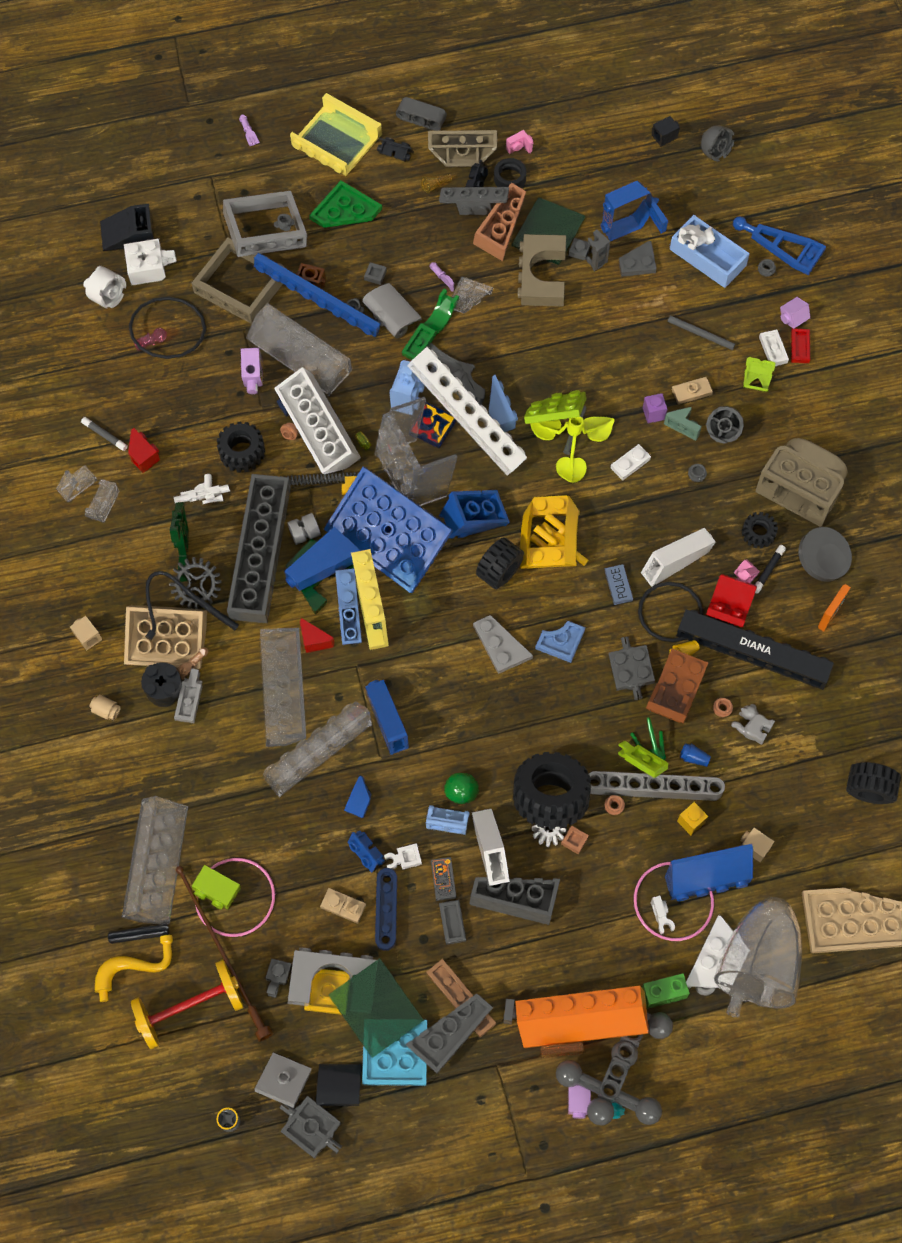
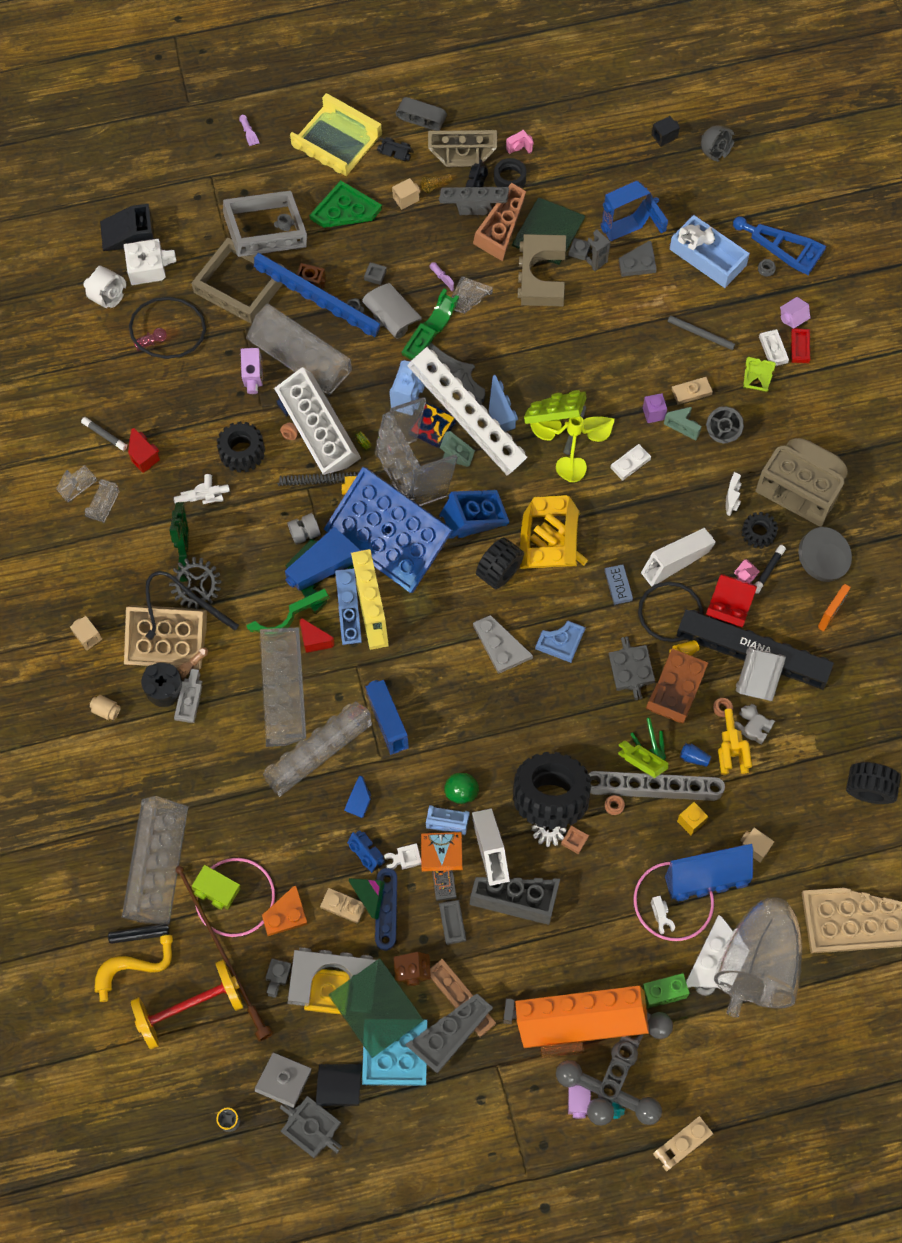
(259, 549): dark grey brick -> none
(285, 914): none -> orange wing
(294, 608): none -> green piece
(370, 894): none -> dark green tile
(406, 193): none -> tan brick
(412, 968): none -> reddish brown head
(441, 851): none -> orange tile
(453, 445): none -> sand green slope
(683, 1143): none -> tan plate
(697, 472): dark grey plate -> none
(732, 497): none -> white slope
(733, 746): none -> yellow plant
(760, 674): none -> light grey piece

